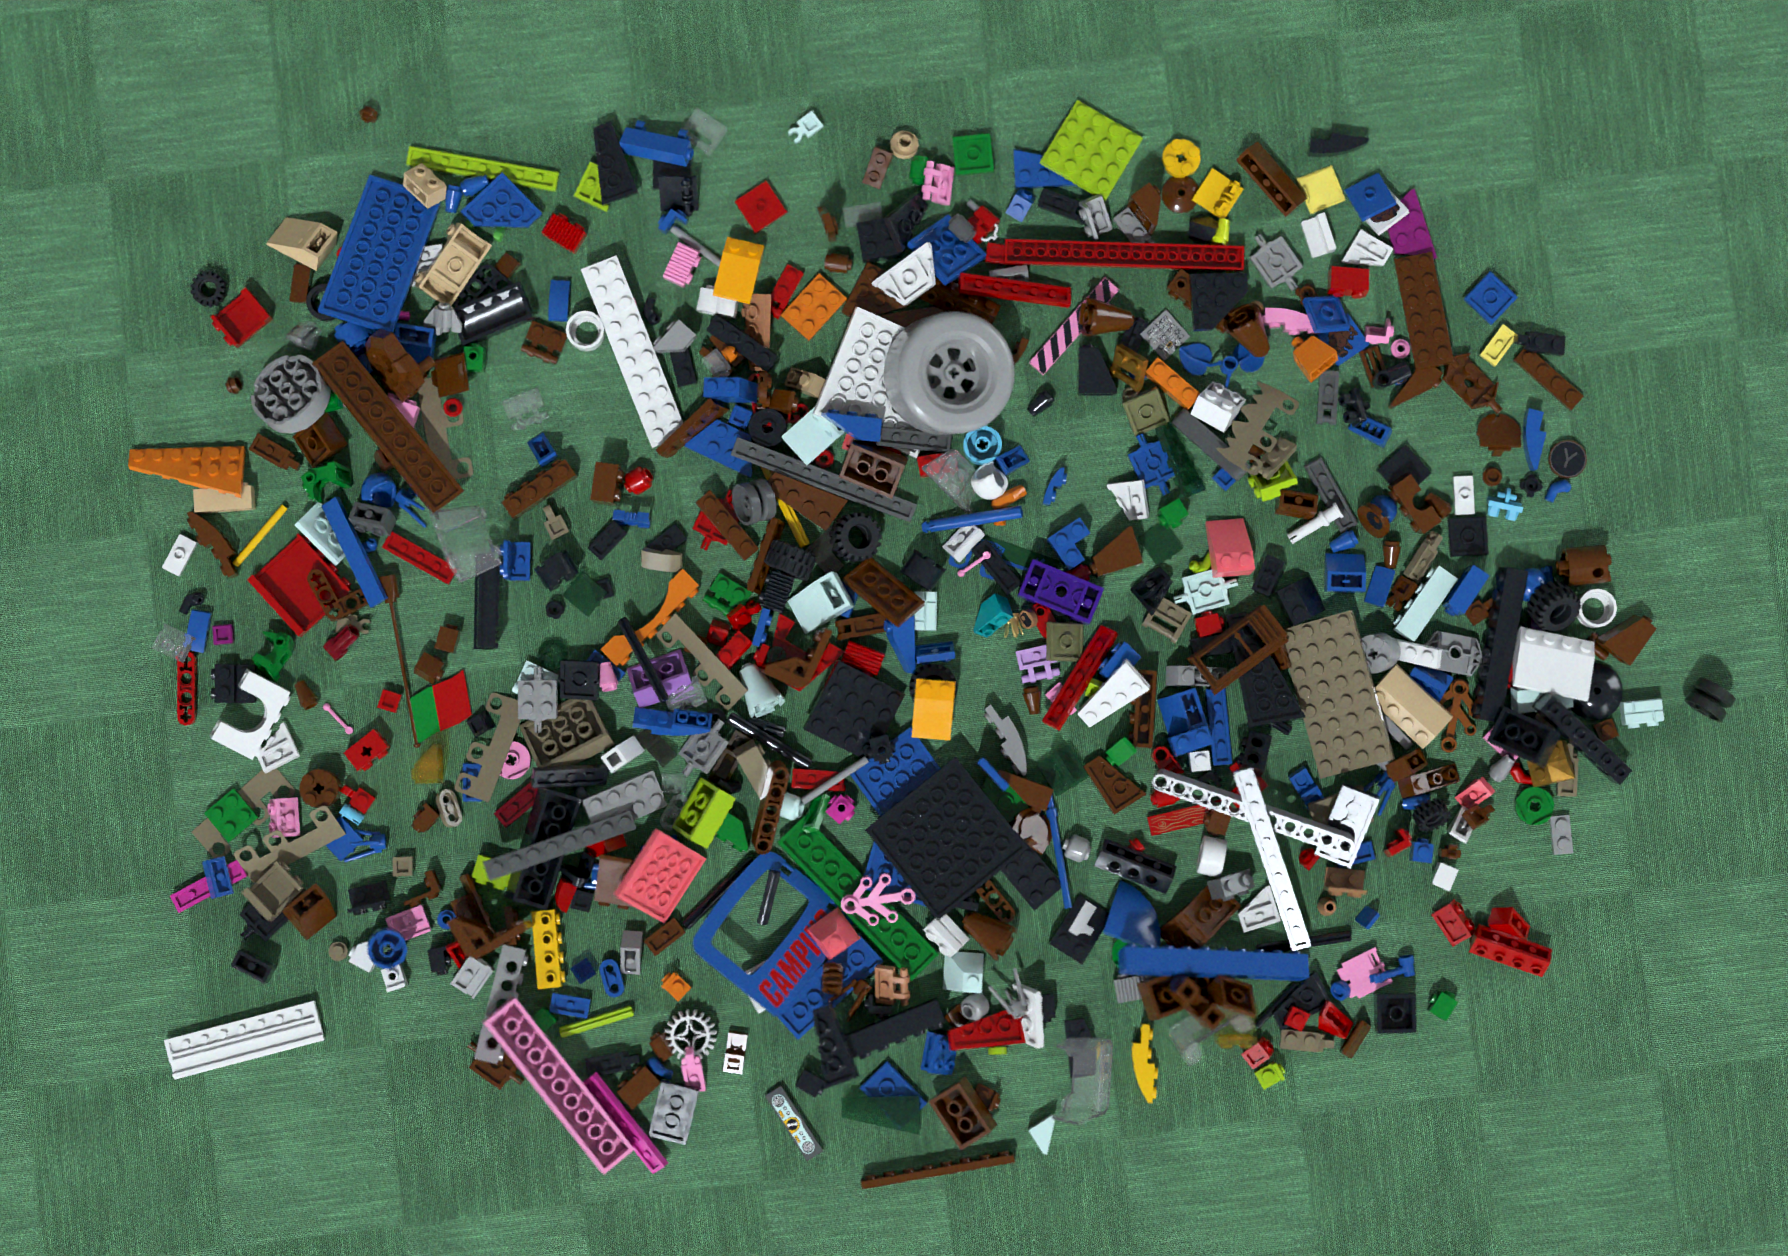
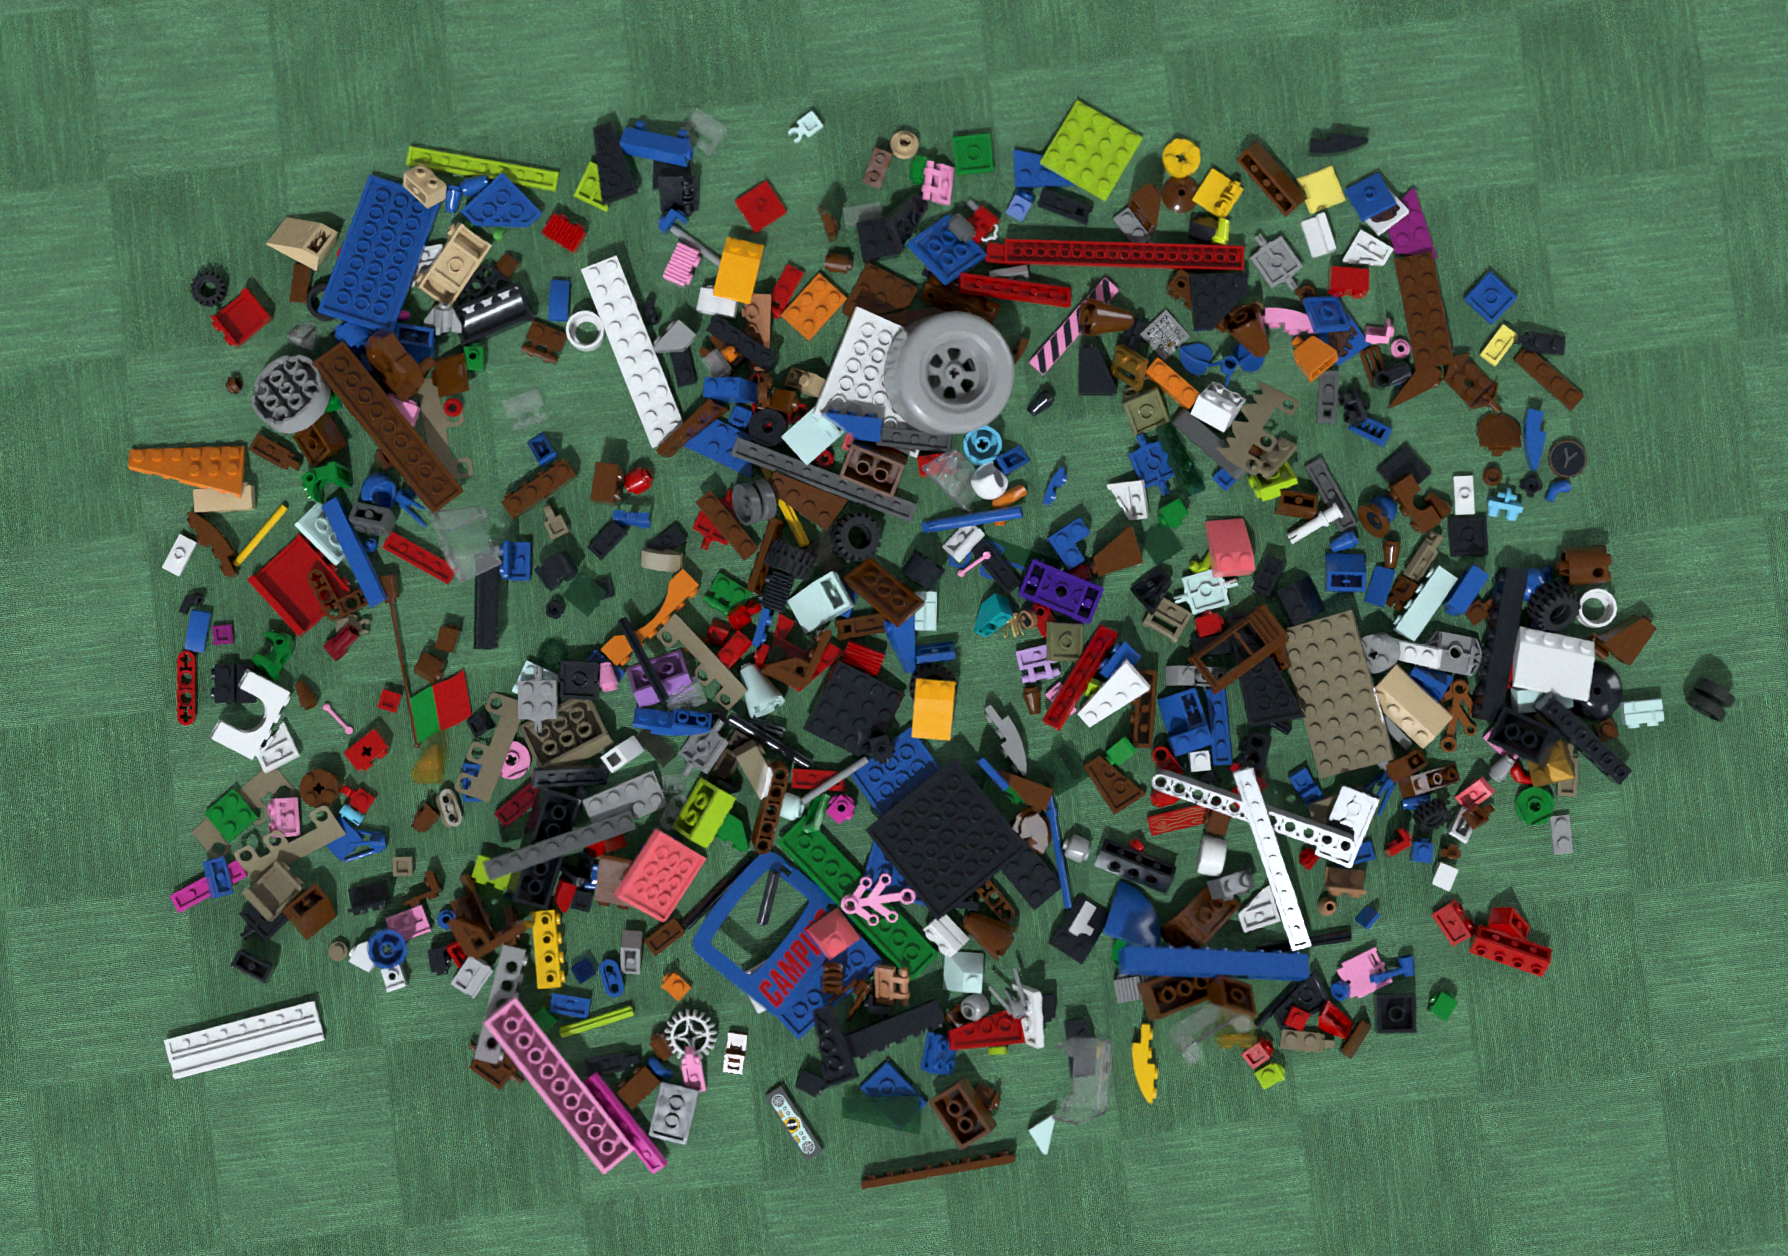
(173, 643): clear plate -> none
(368, 114): reddish brown plate -> none
(910, 276): white wing -> none
(1095, 216): light grey bracket -> none
(1188, 996): reddish brown arch -> none

